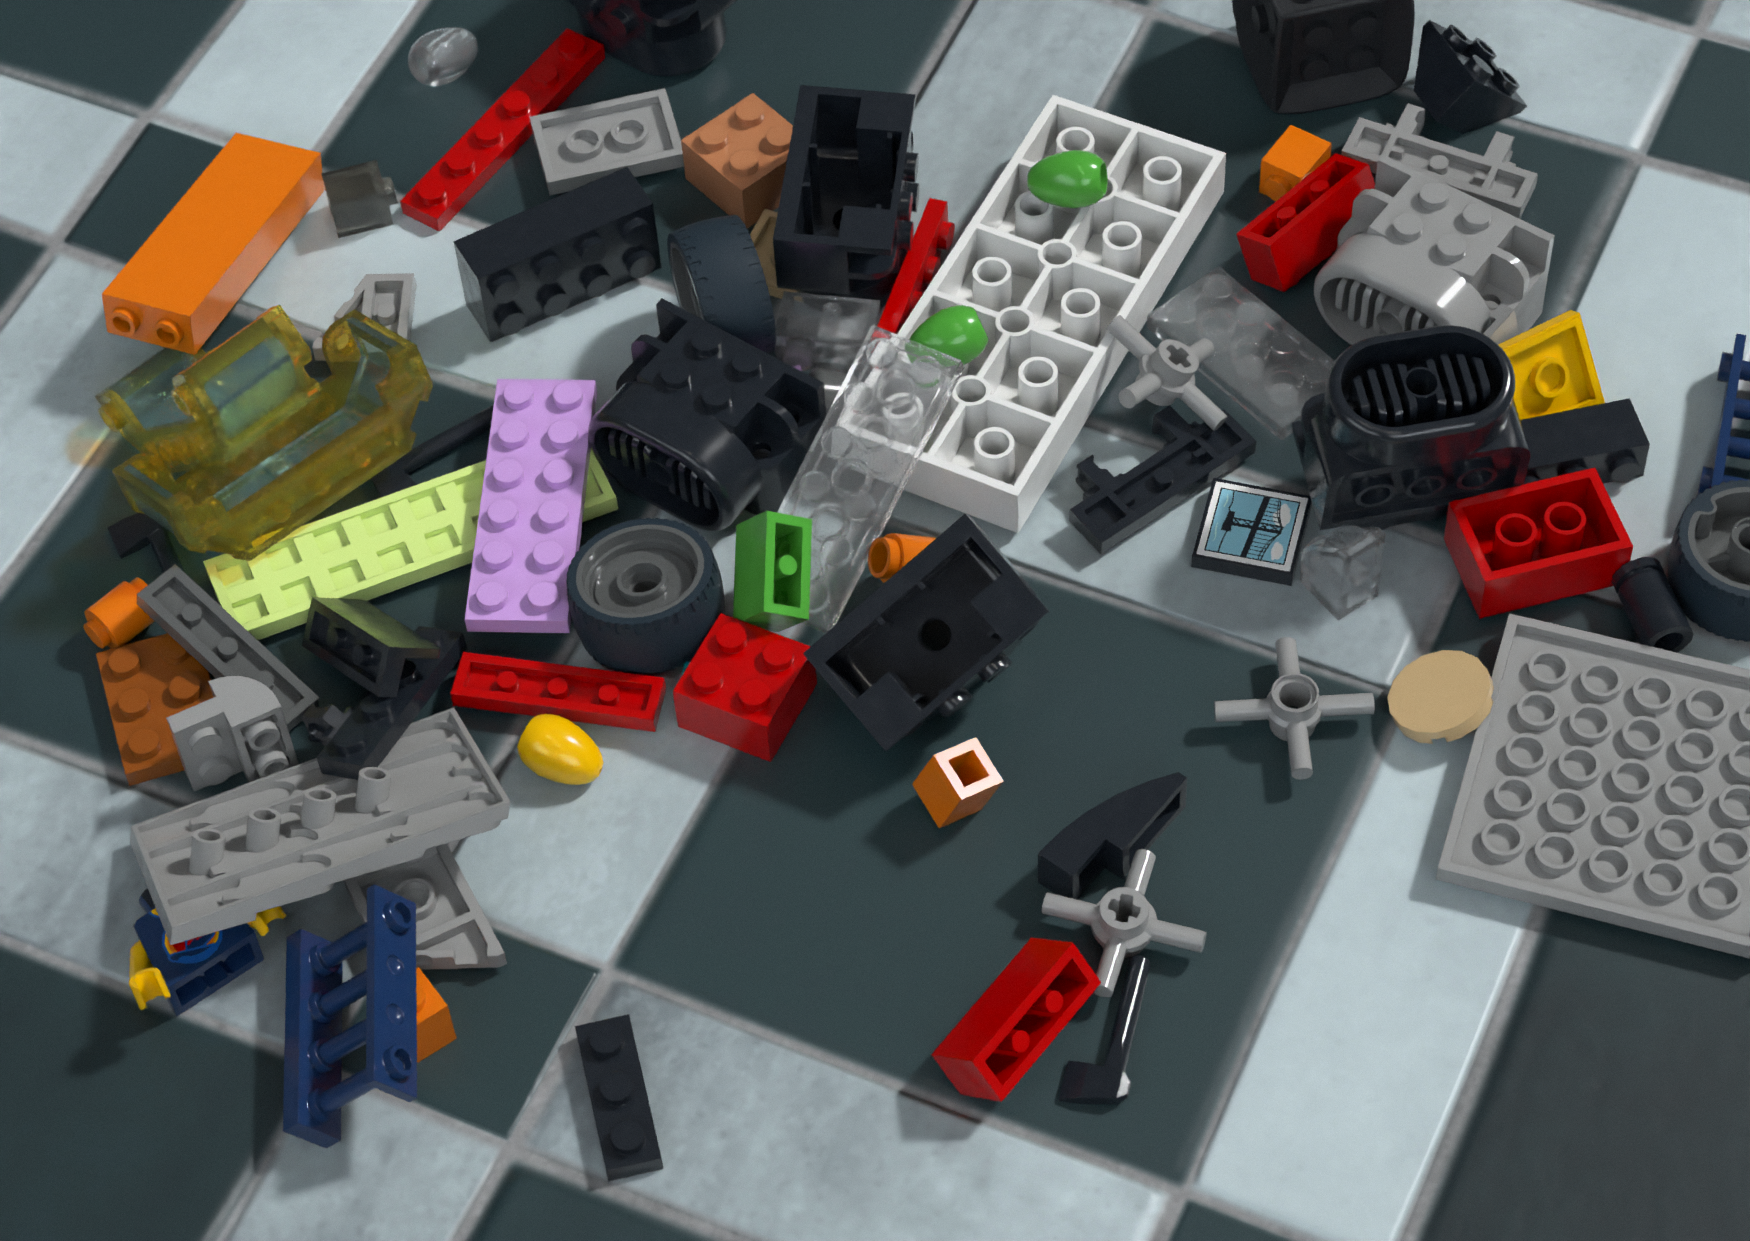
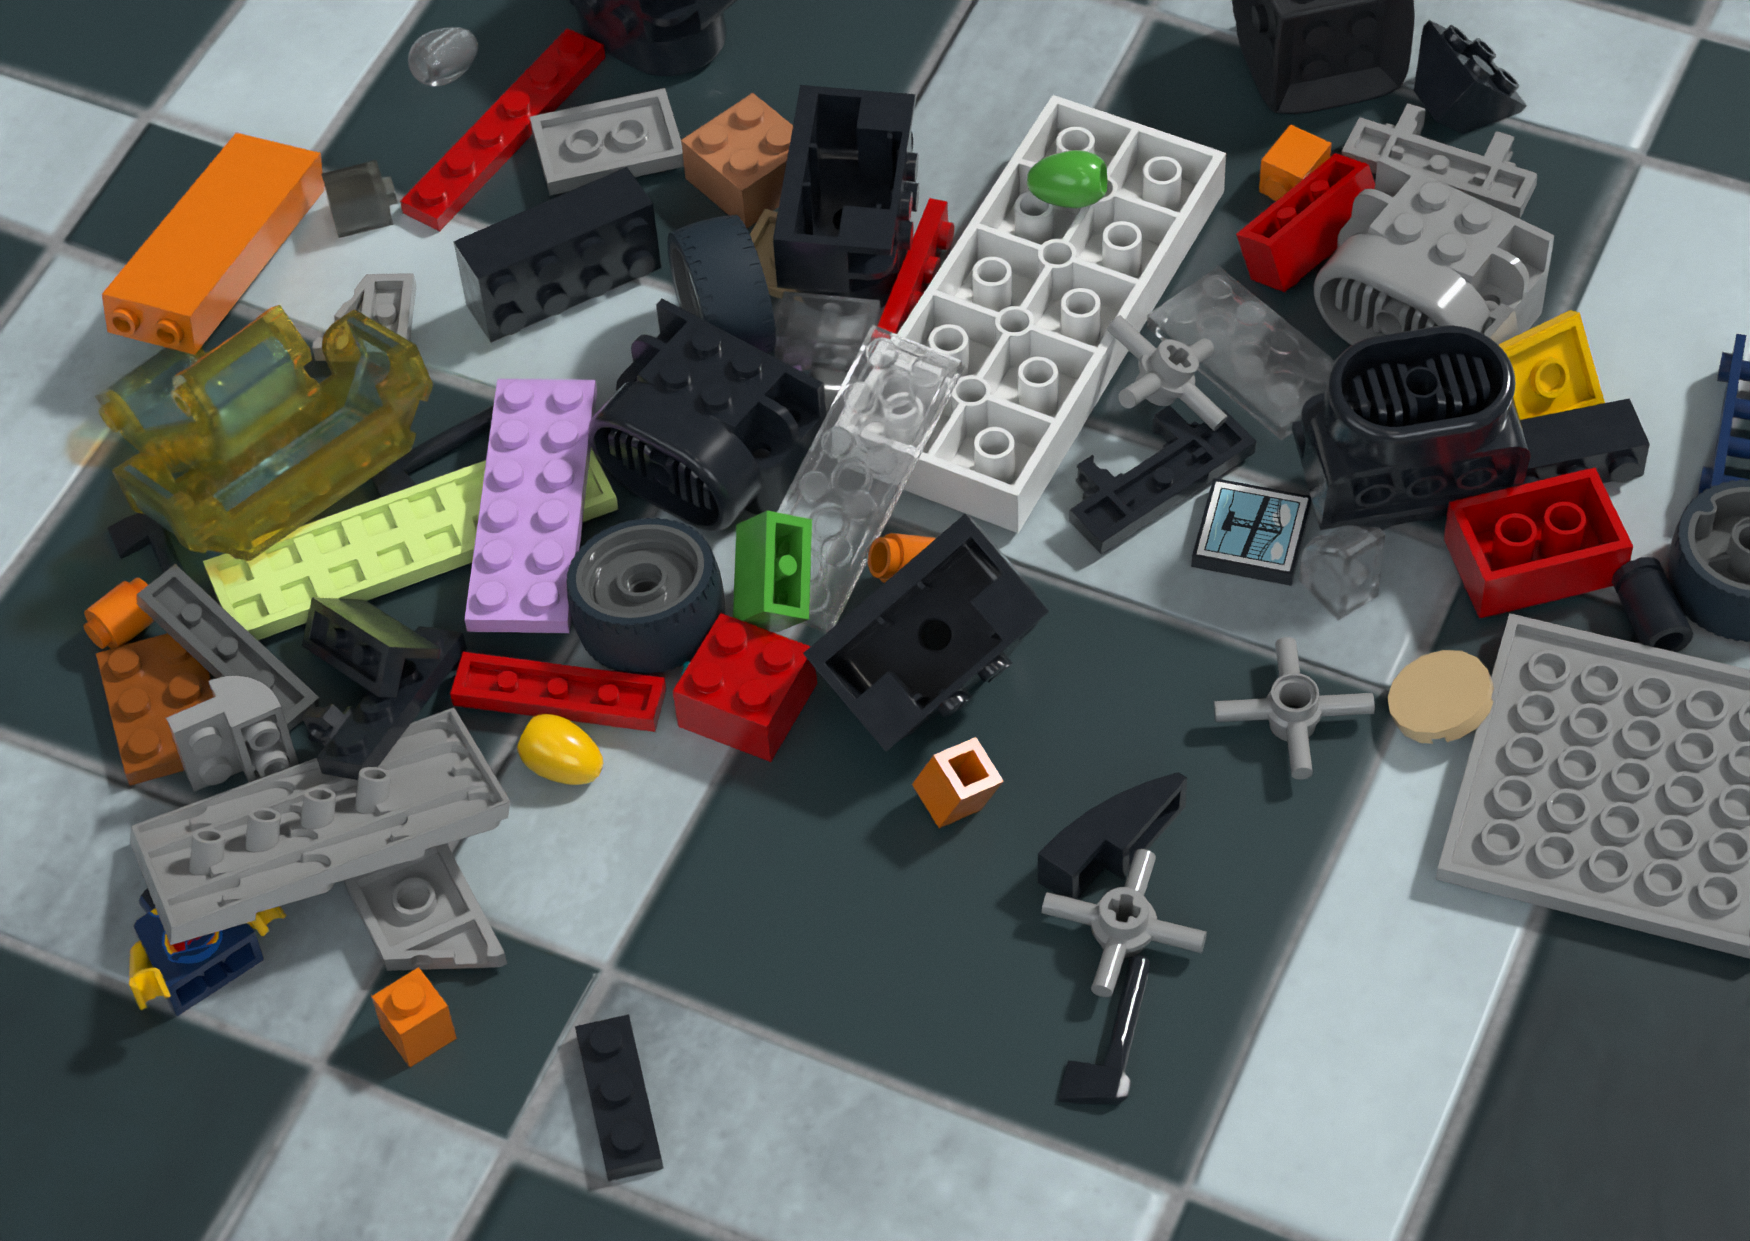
(314, 1018): dark blue fence -> none
(954, 333): bright green animal -> none
(1016, 1019): red brick -> none

